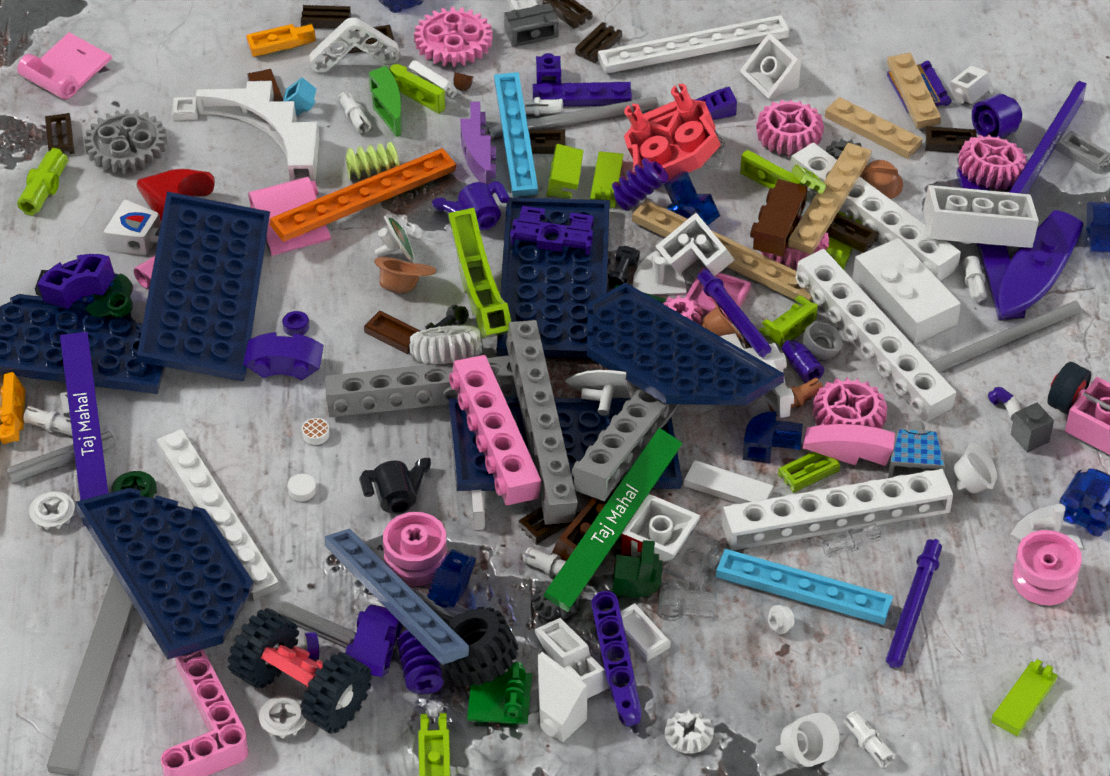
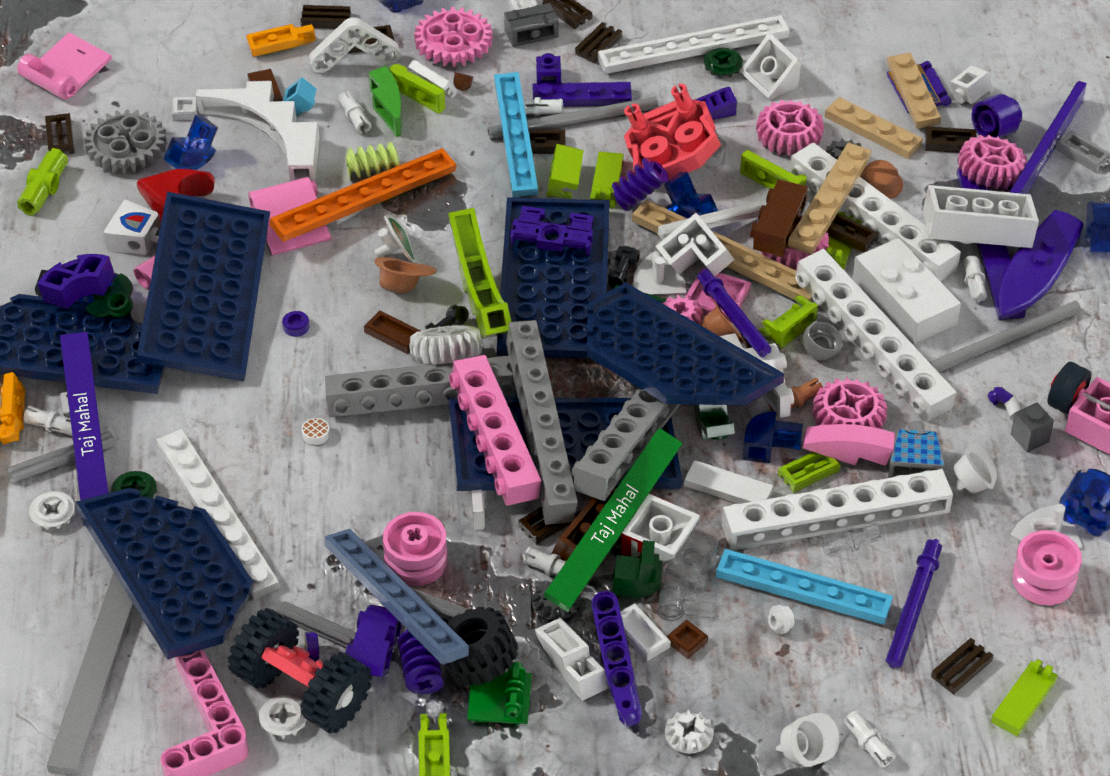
(195, 149): none -> clear blue brick
(284, 355): dark purple brick -> none
(301, 487): white tile -> none
(395, 484): black piece -> none
(451, 578): clear blue brick -> none
(477, 145): medium lavender slope -> none
(480, 197): dark purple piece -> none
(560, 699): white slope -> none
(601, 386): white shield -> none
(687, 639): none -> reddish brown tile
(713, 421): none -> dark green brick
(718, 218): none -> white axle
(721, 56): none -> dark green gear
(802, 360): dark purple hinge -> none
(808, 177): lime tile -> none
(976, 651): none -> dark brown tile

